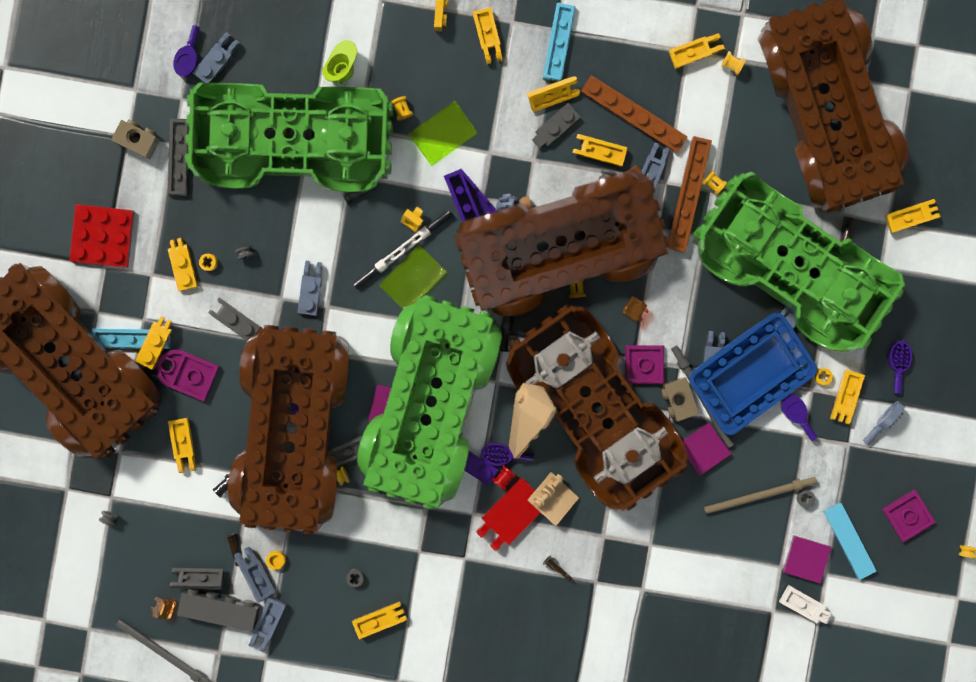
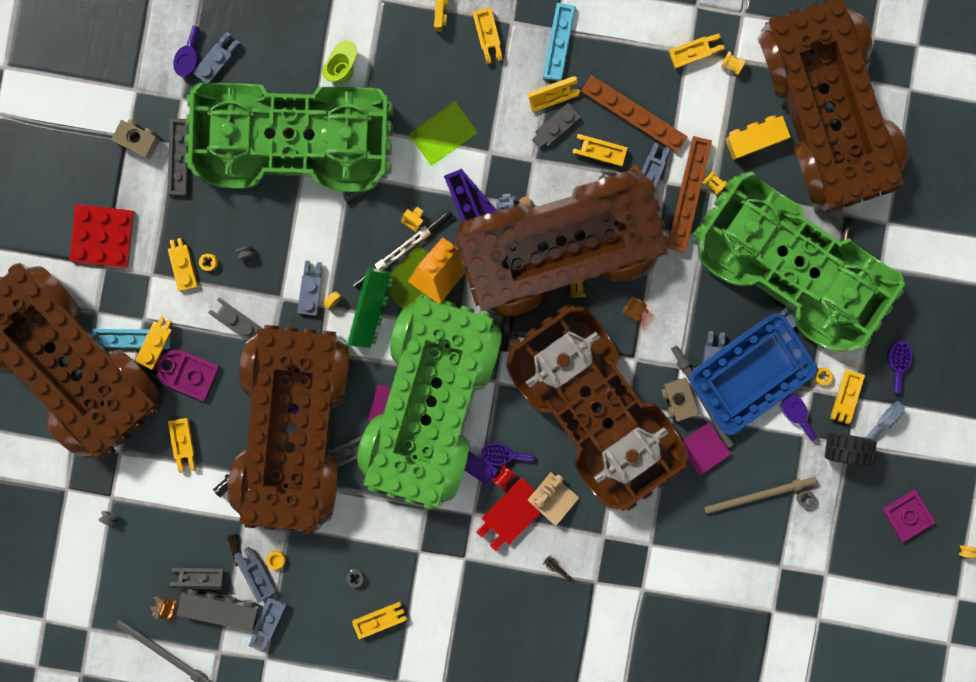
(332, 300): none -> yellow tile
(342, 476): yellow bush -> none
(369, 307): none -> green slope
(401, 108): yellow bush -> none
(439, 271): none -> light orange slope
(530, 414): tan wedge -> none
(644, 364): magenta tile -> none
(757, 137): none -> yellow brick
(805, 605): white hinge -> none
(806, 559): magenta tile -> none
(849, 541): medium azure tile -> none
(850, 449): none -> black tyre
(911, 216): yellow hinge -> none

